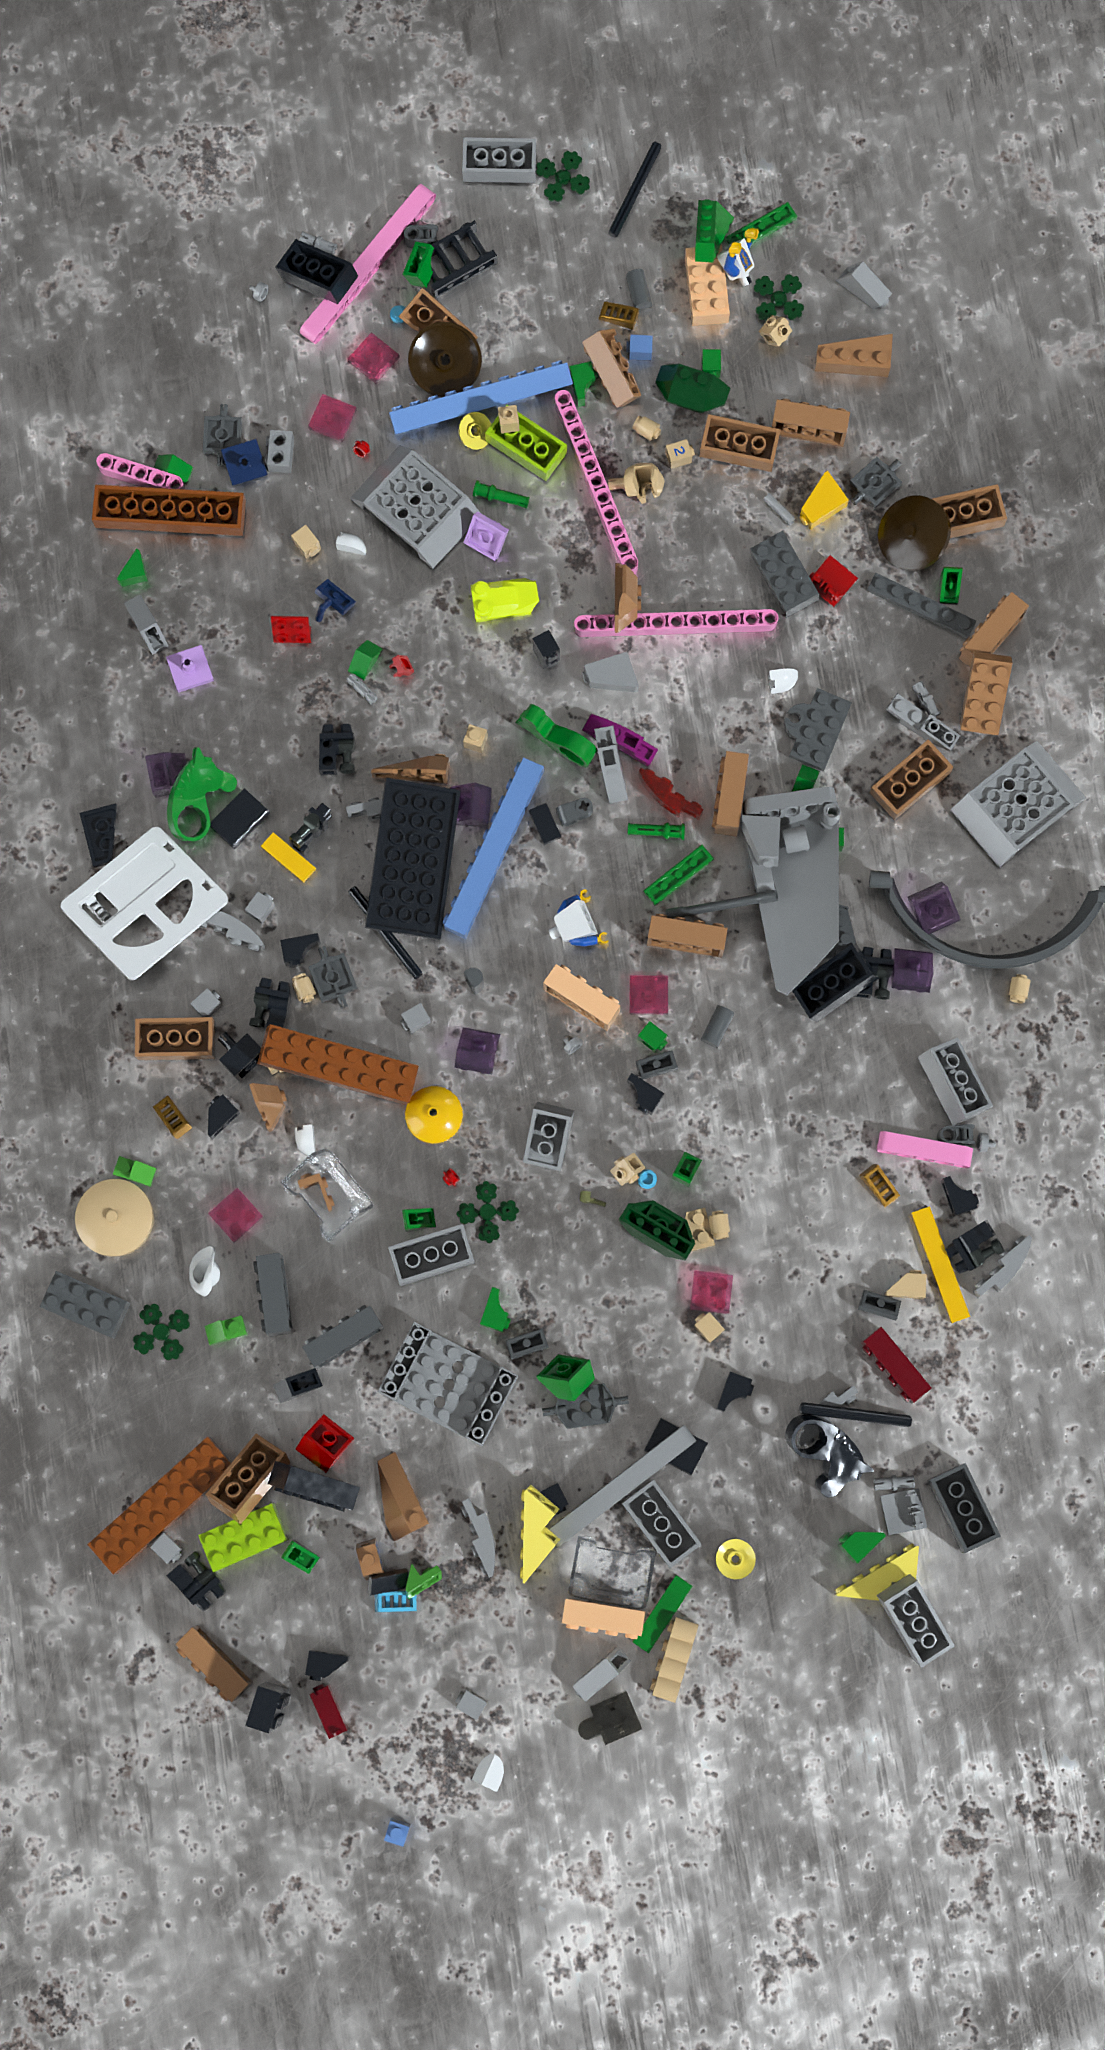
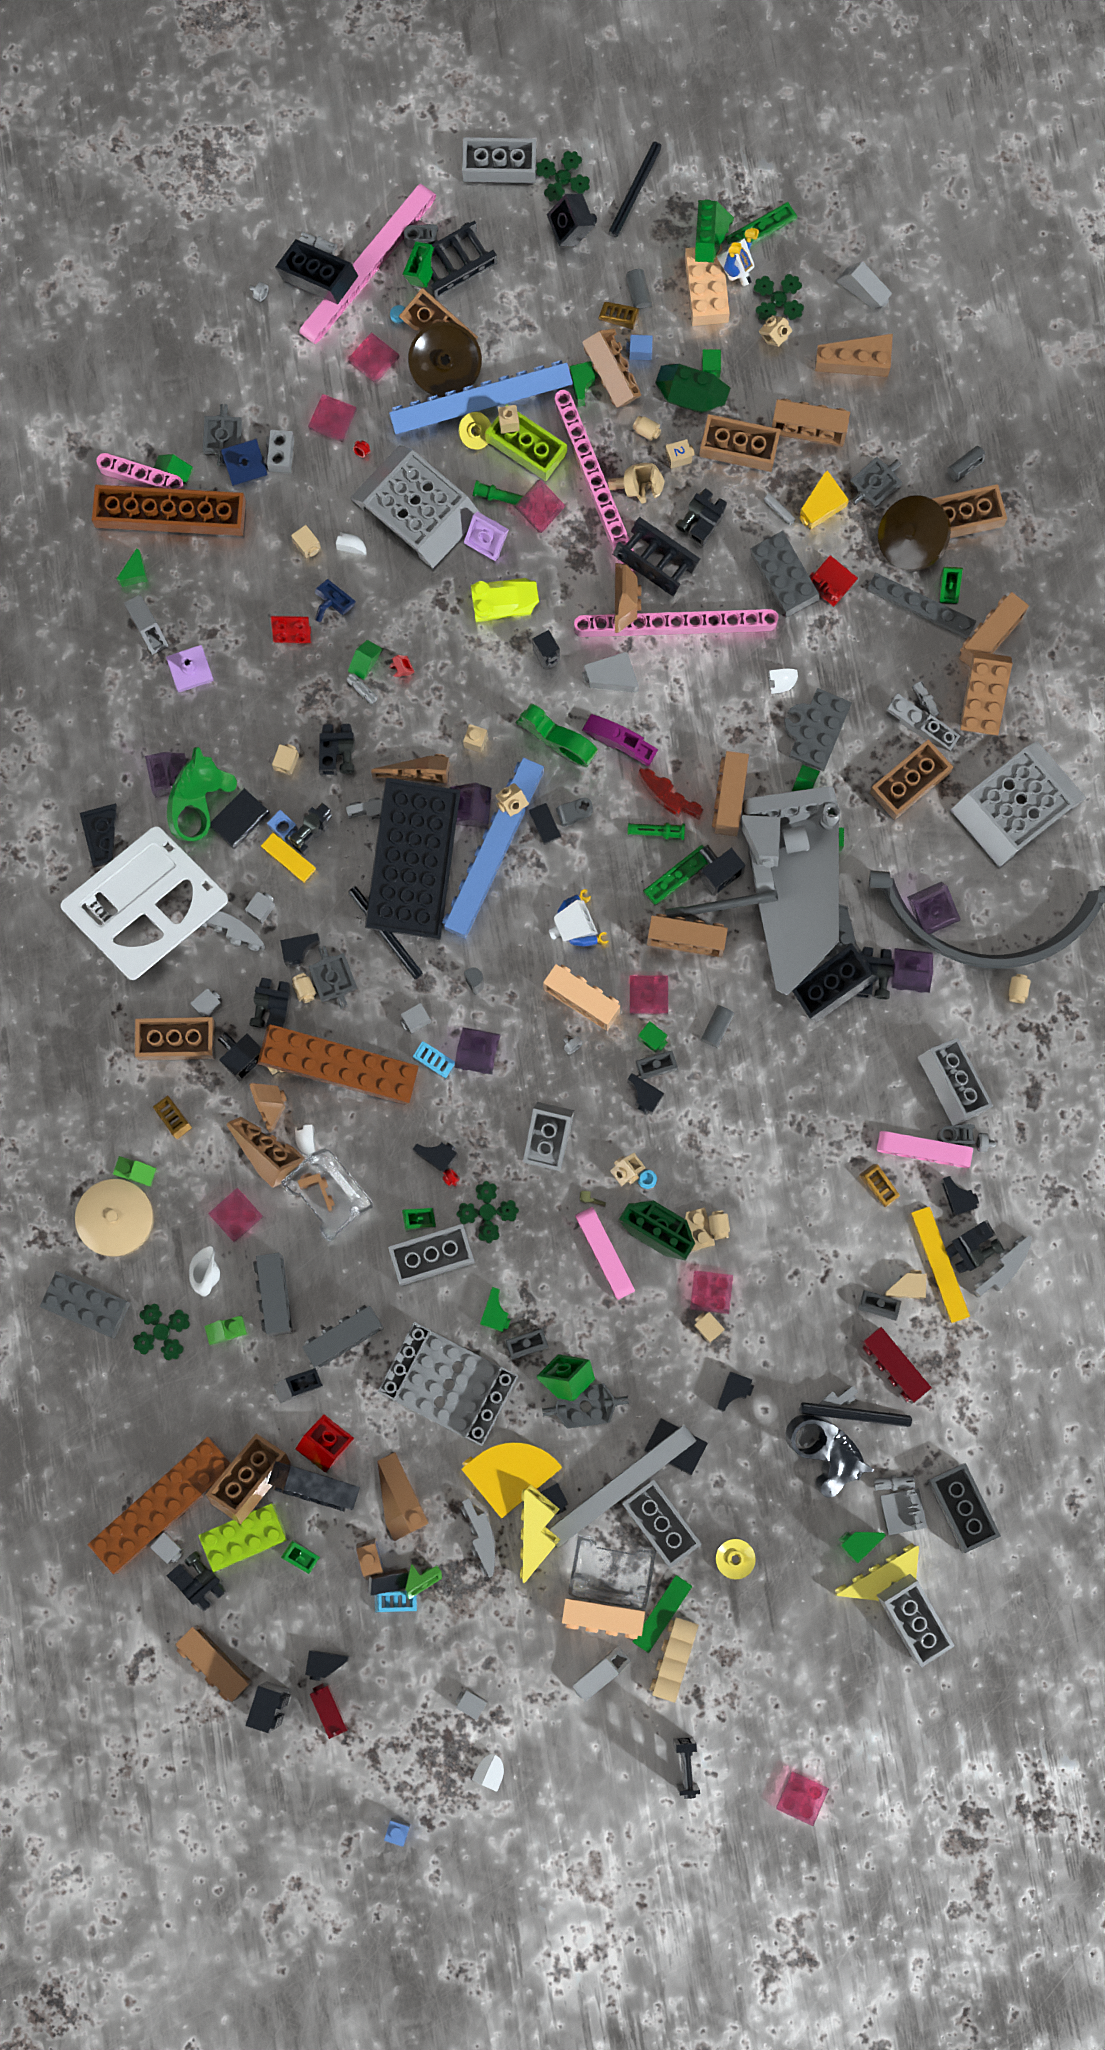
(220, 1115): black slope -> none
(268, 1156): none -> medium nougat wedge
(279, 819): none -> medium blue brick
(285, 759): none -> tan brick
(420, 1050): none -> medium azure slope
(438, 1127): yellow dish -> none
(440, 1156): none -> black arch
(507, 1470): none -> yellow brick
(511, 800): none -> tan brick
(540, 506): none -> clear pink plate
(571, 219): none -> black brick
(605, 1253): none -> bright pink beam
(611, 764): light grey slope -> none
(611, 1720): clear smoke brick -> none
(666, 546): none -> black fence
(686, 1169): green slope -> none
(686, 1747): none -> black fence
(707, 514): none -> black hips
(721, 869): none -> black brick
(802, 1798): none -> clear pink plate
(966, 463): none -> dark grey brick

